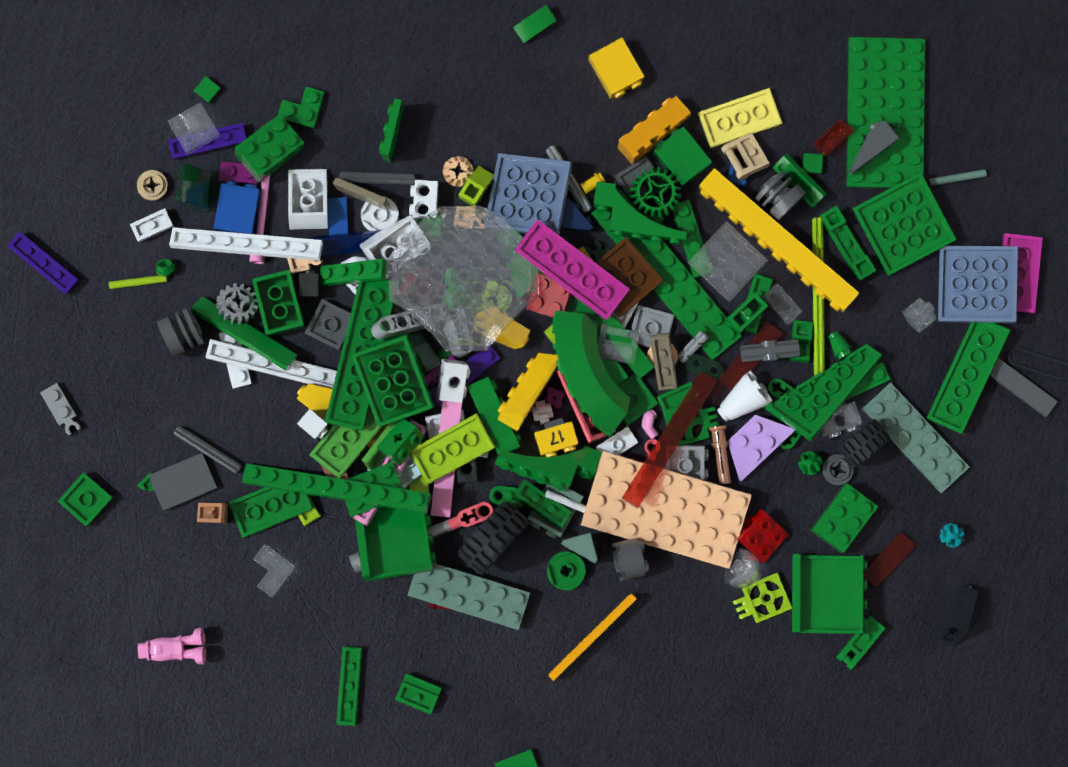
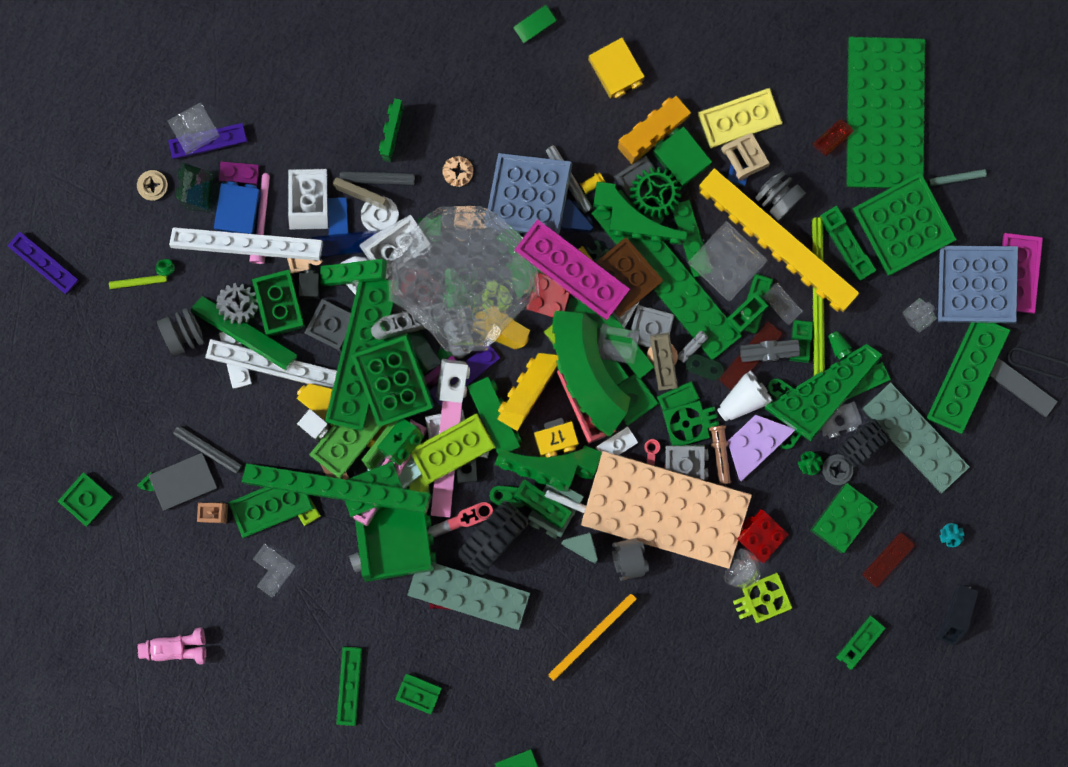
(60, 407): light grey plate -> none
(151, 225): white plate -> none
(207, 89): green tile -> none
(269, 148): green brick -> none
(307, 112): green plate -> none
(429, 200): white brick -> none
(476, 186): lime slope -> none
(542, 412): white gear -> none
(559, 396): magenta plate -> none
(571, 561): green plate -> none
(647, 423): bright pink arm -> none
(669, 440): clear red tile -> none
(812, 163): green tile -> none
(813, 191): green plate -> none
(828, 594): green panel -> none
(876, 141): dark grey slope -> none

